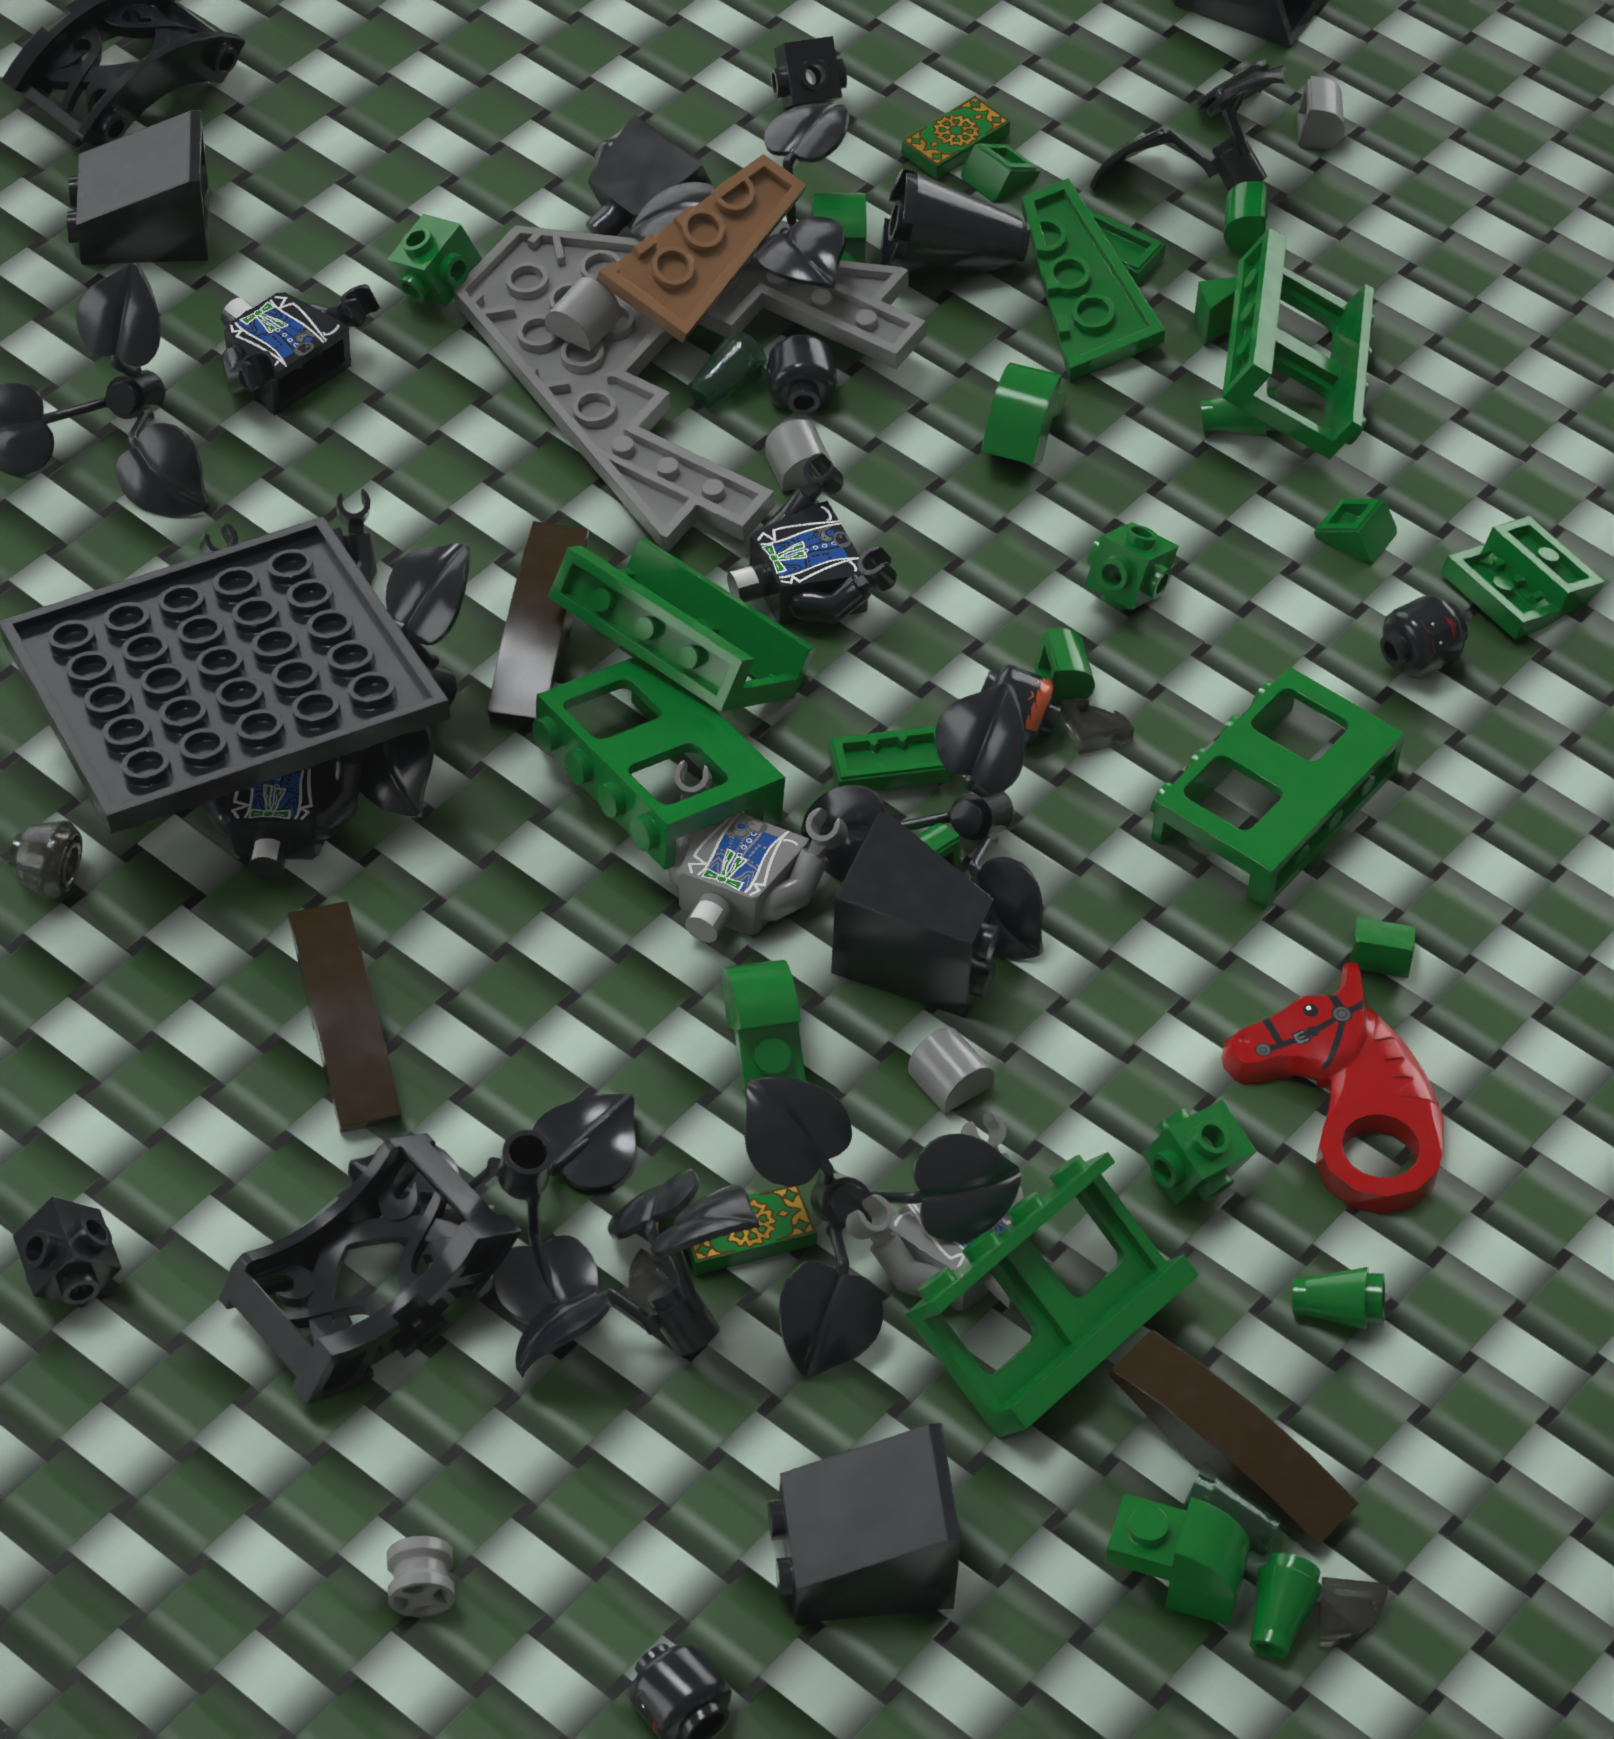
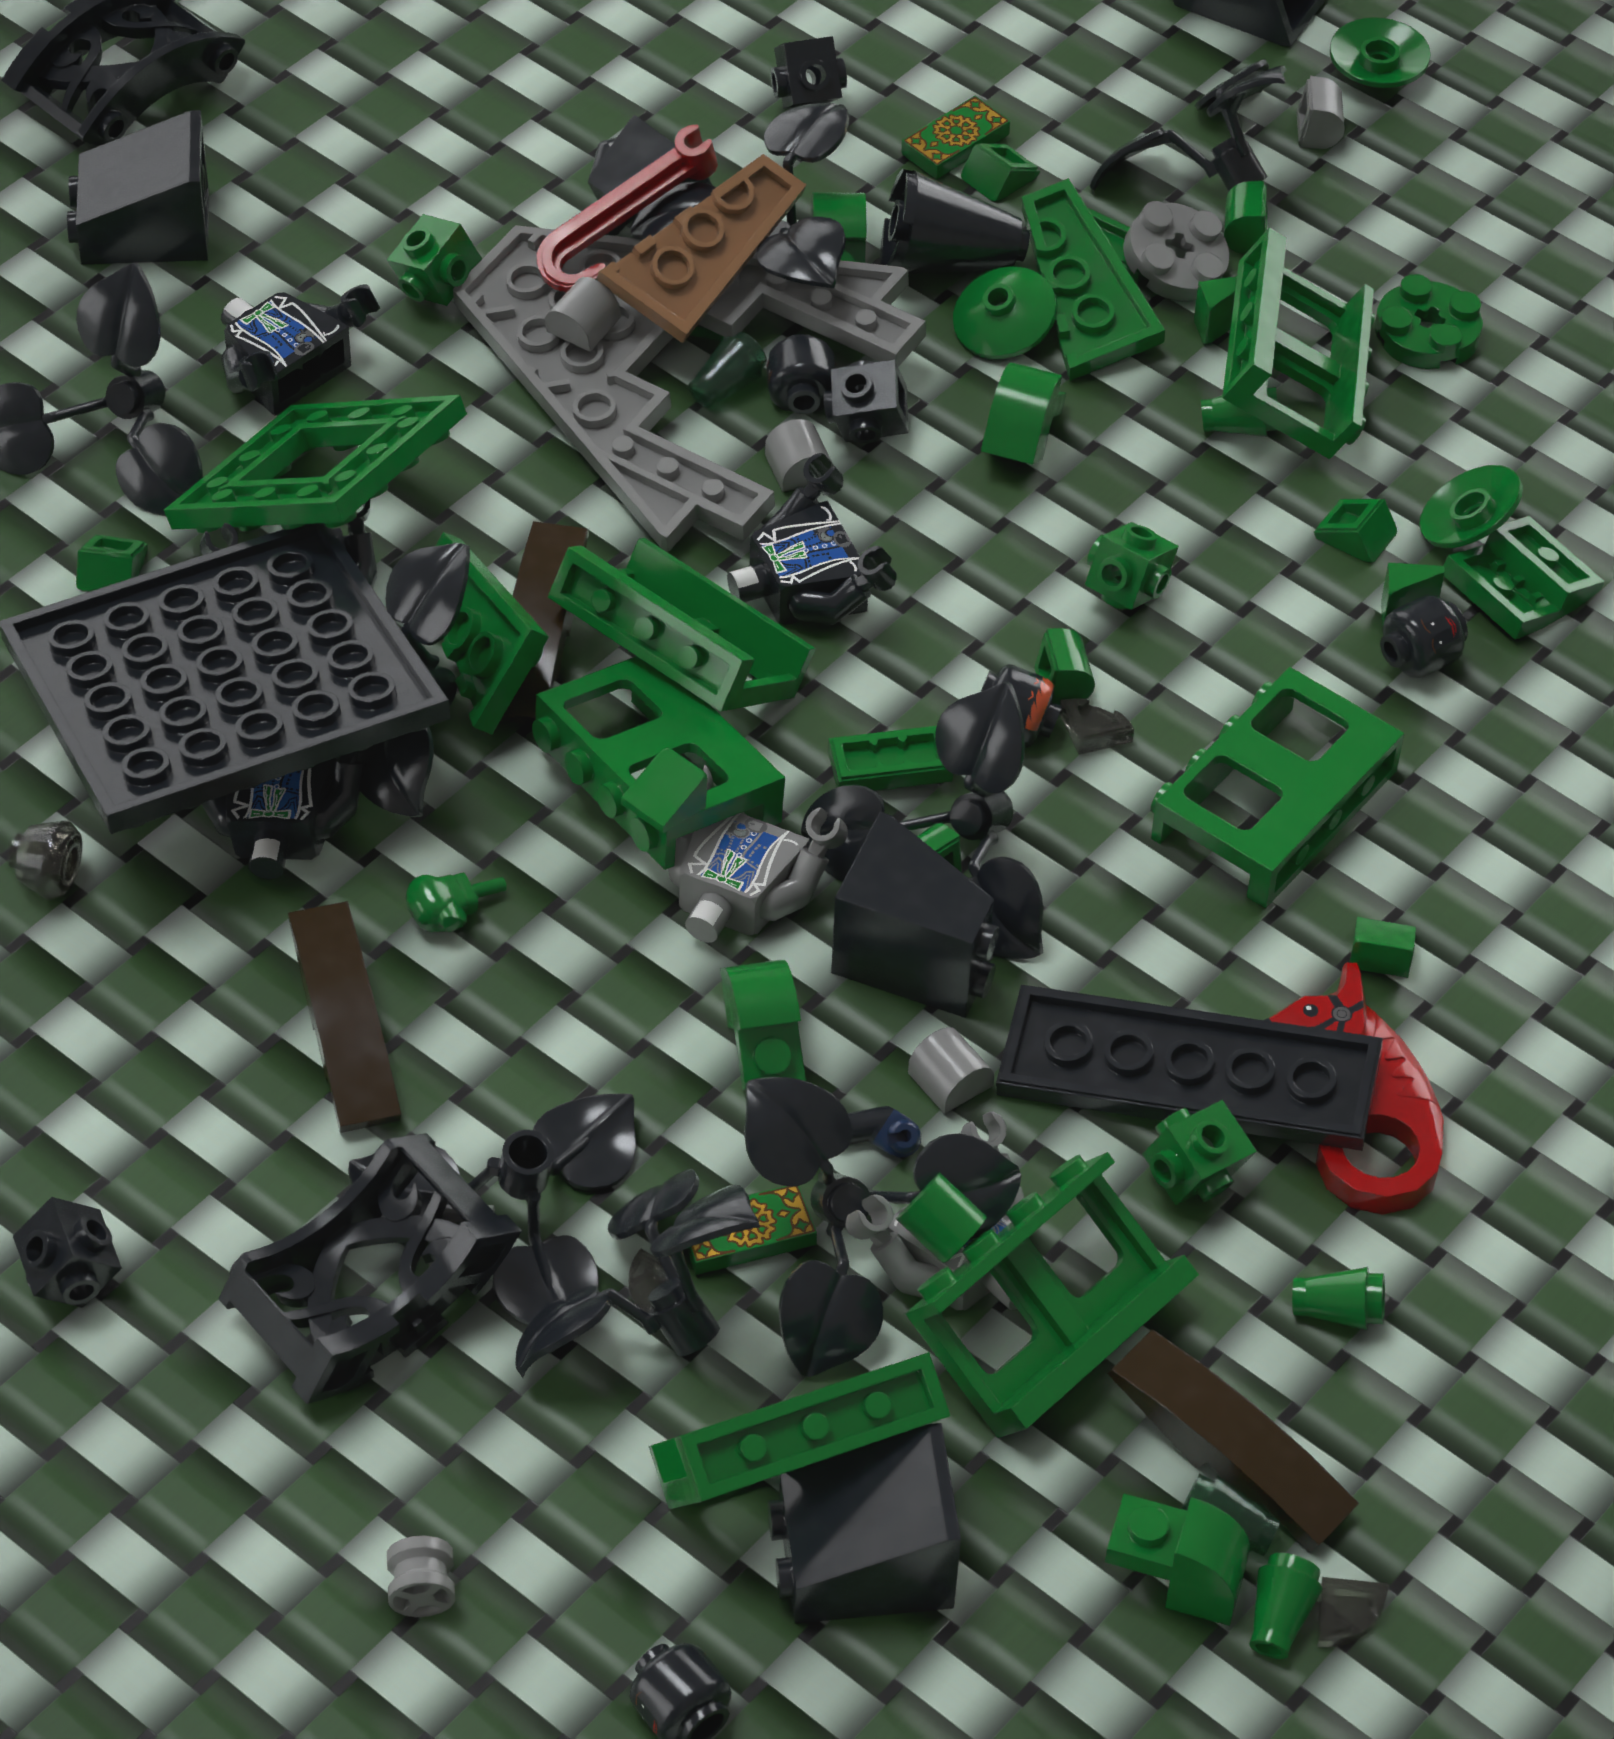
(108, 561): none -> green slope
(248, 496): none -> green plate
(446, 900): none -> green piece
(491, 644): none -> green wing
(667, 791): none -> green slope
(688, 159): none -> piece
(799, 1431): none -> green window
(867, 401): none -> black brick
(886, 1130): none -> arm
(941, 1218): none -> green brick
(1010, 327): none -> green dish
(1168, 1058): none -> black tile
(1190, 230): none -> light grey plate
(1380, 52): none -> green dish
(1409, 582): none -> green slope
(1419, 300): none -> green plate
(1471, 506): none -> green dish

